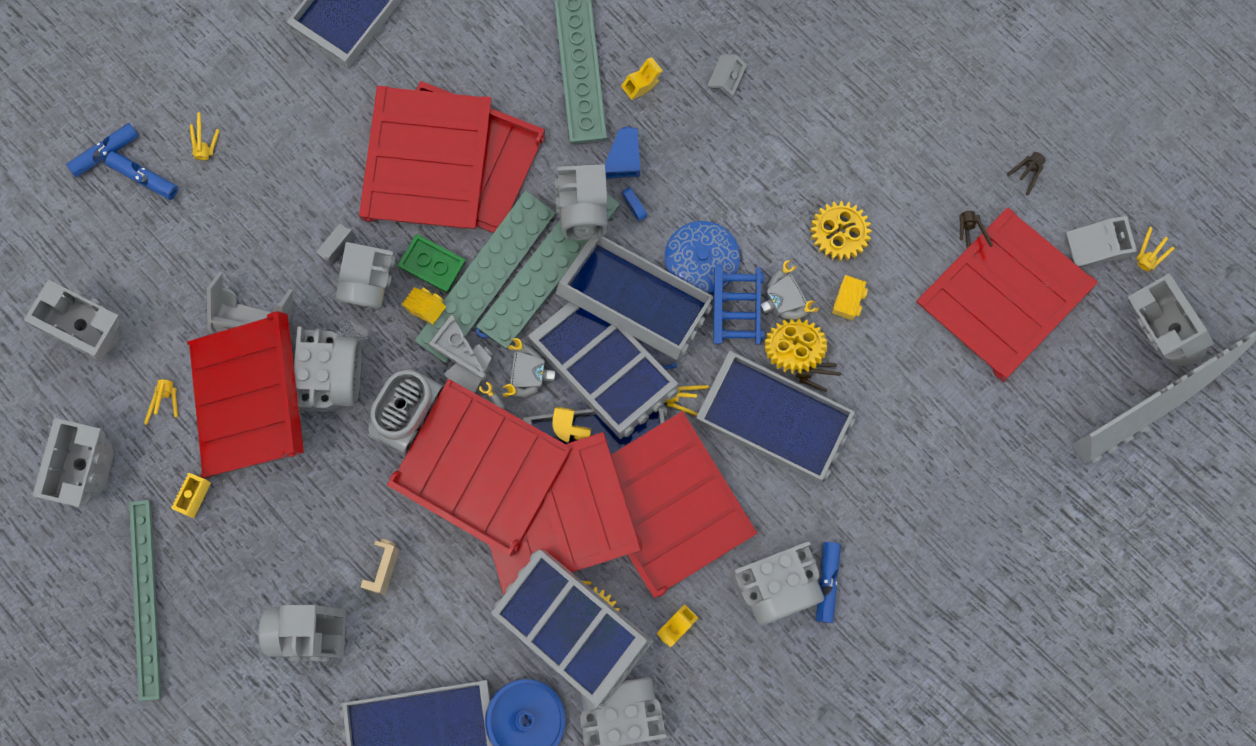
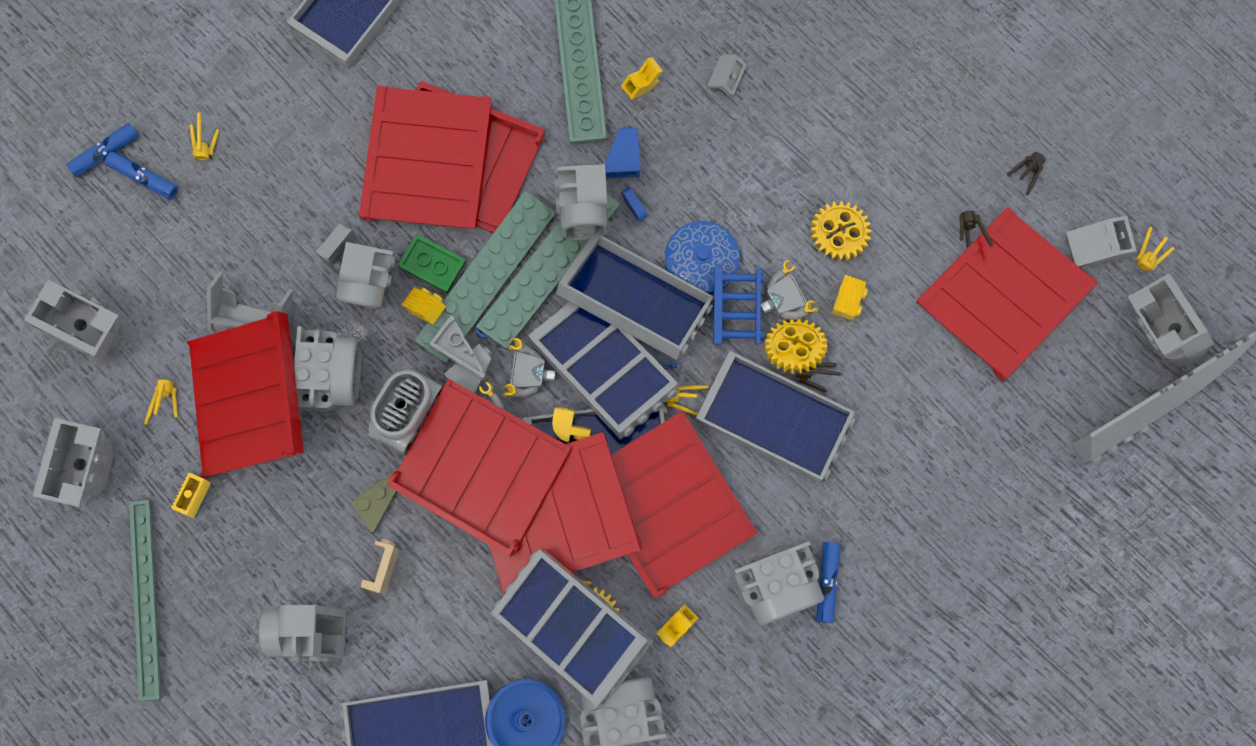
(373, 503): none -> olive wing

